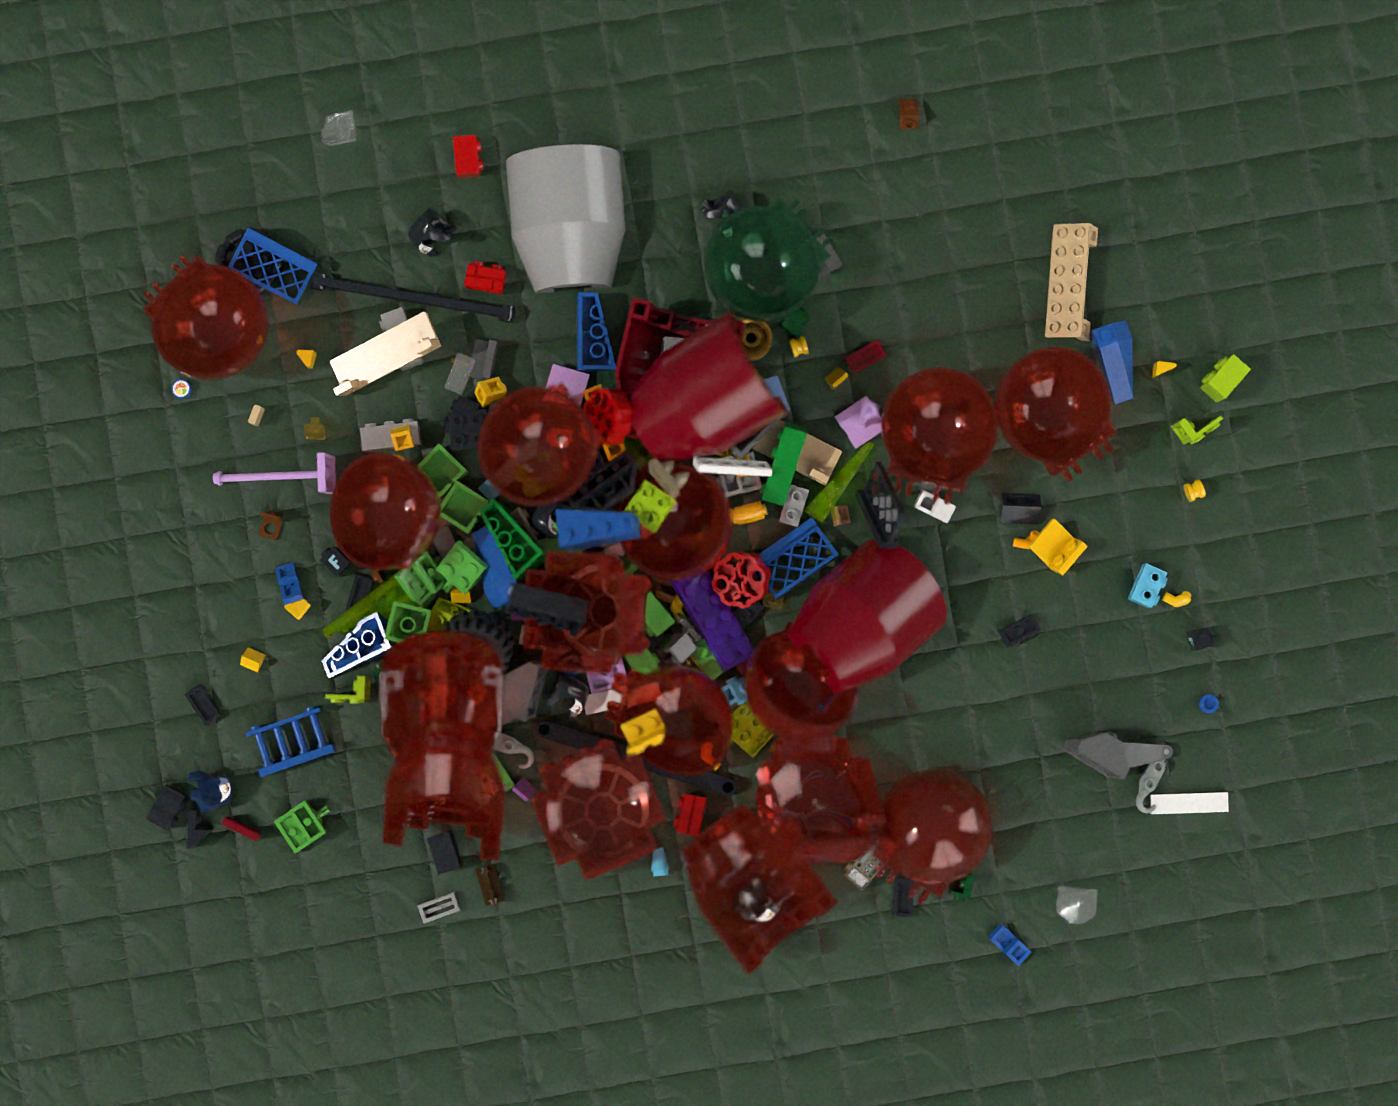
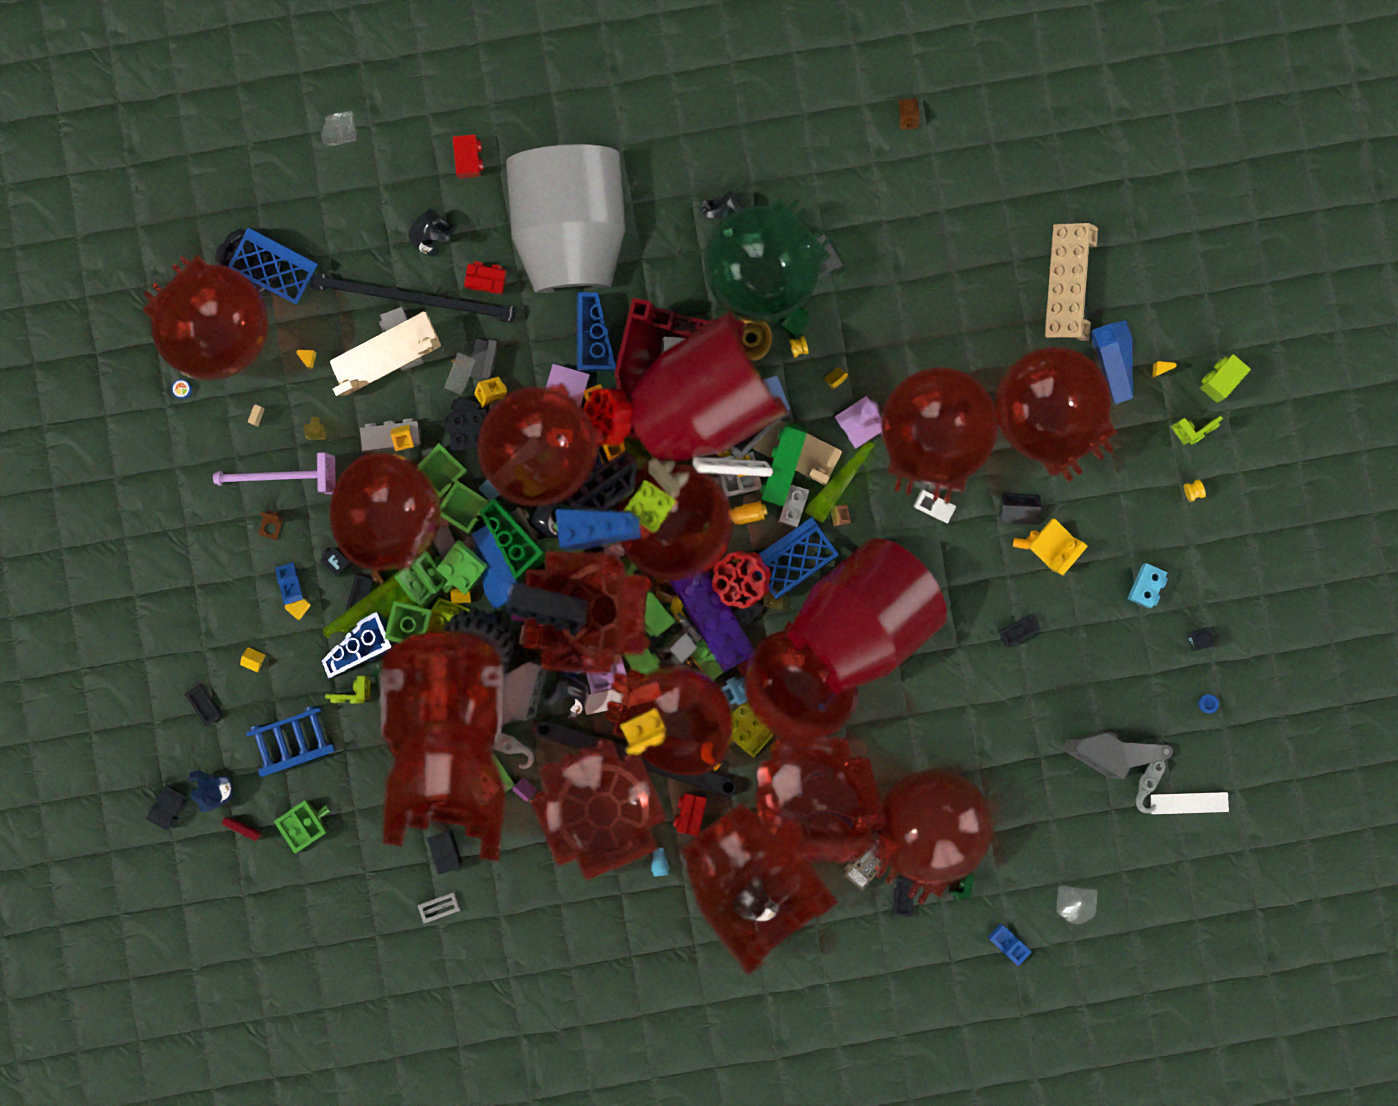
(194, 833): black slope -> none
(490, 884): dark brown hinge -> none
(865, 356): dark red tile -> none
(881, 508): black fence -> none
(1177, 601): yellow arm -> none

